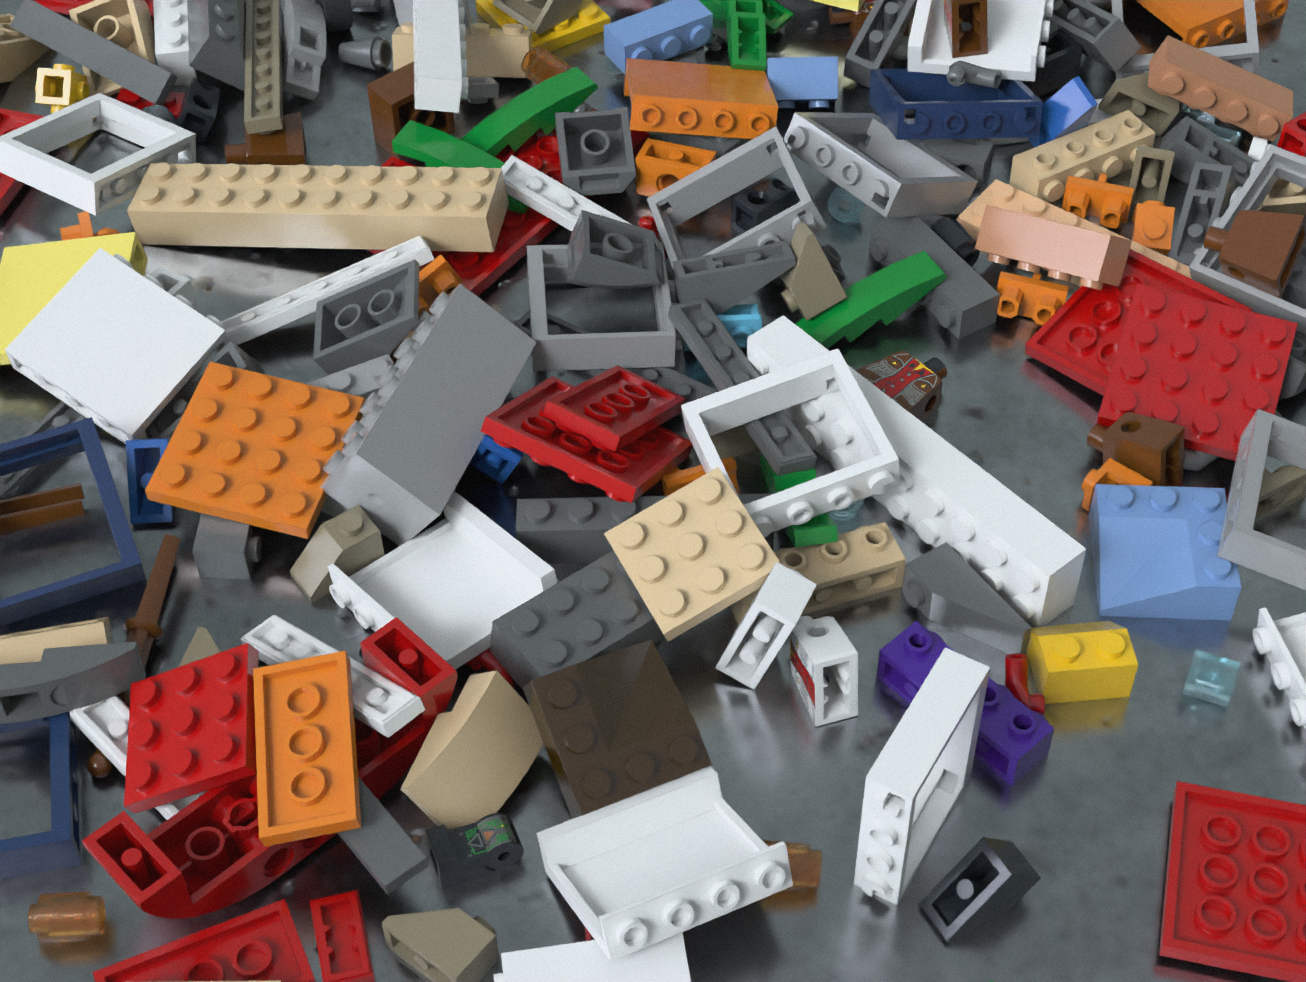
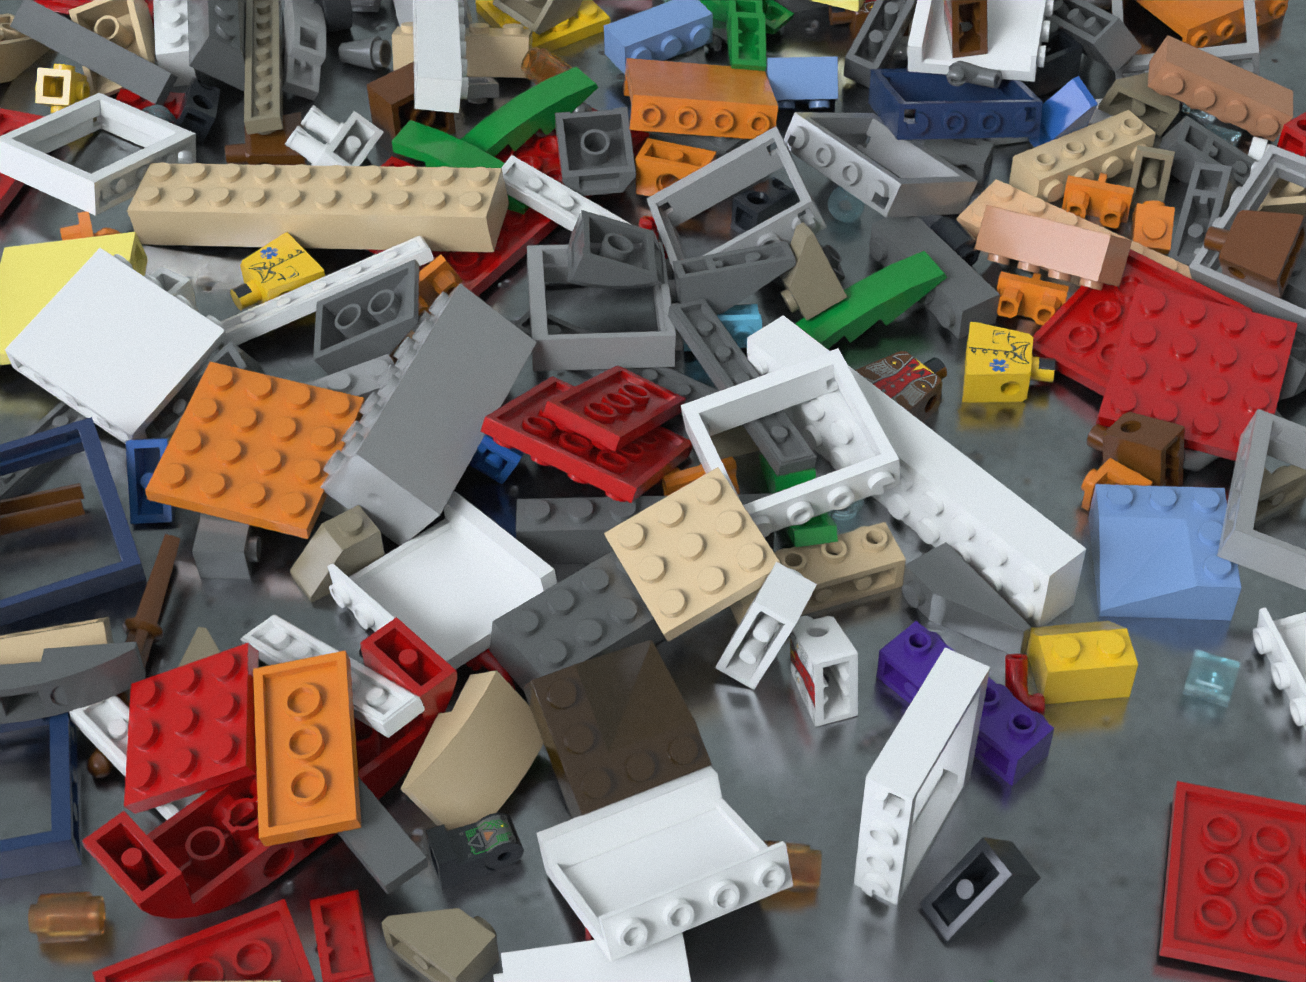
(275, 271): none -> yellow torso
(346, 143): none -> white brick
(1001, 365): none -> yellow torso

